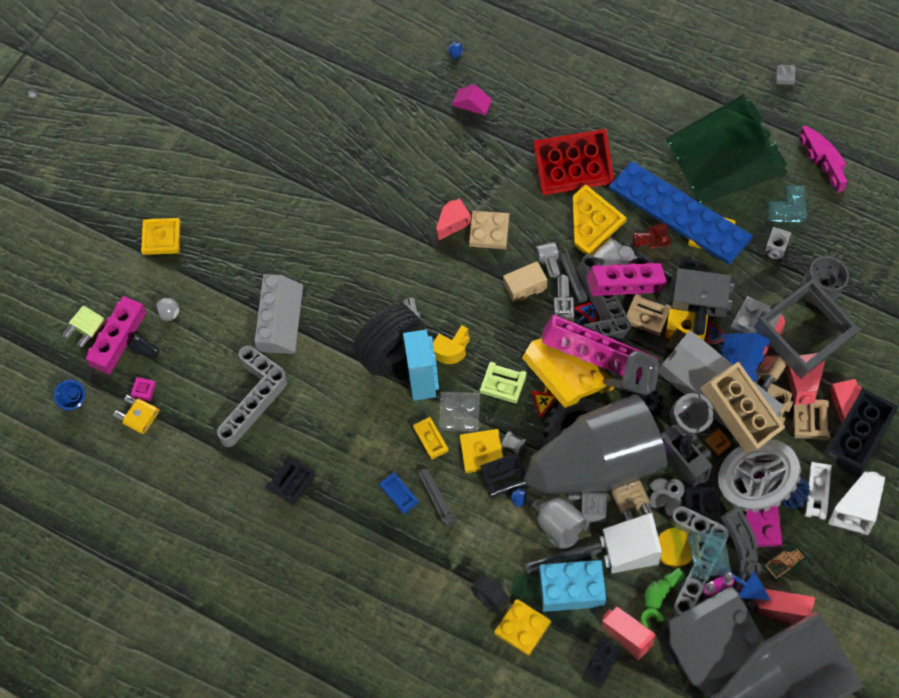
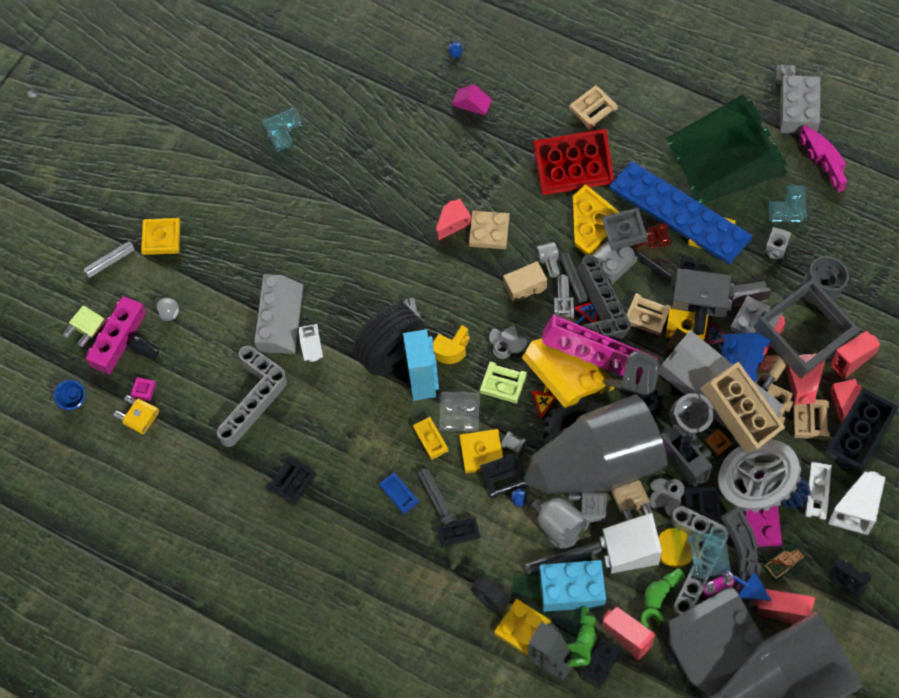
(109, 259): none -> light grey axle
(278, 127): none -> clear light blue plate
(310, 342): none -> white slope
(458, 532): none -> black plate
(507, 340): none -> light grey plate
(549, 651): none -> dark grey wedge
(585, 640): none -> bright green piece
(590, 102): none -> tan plate
(624, 229): none -> dark grey plate
(626, 279): dark pink brick -> none
(754, 290): none -> light grey panel
(799, 103): none -> light grey brick
(844, 572): none -> black plate
(854, 354): none -> coral slope

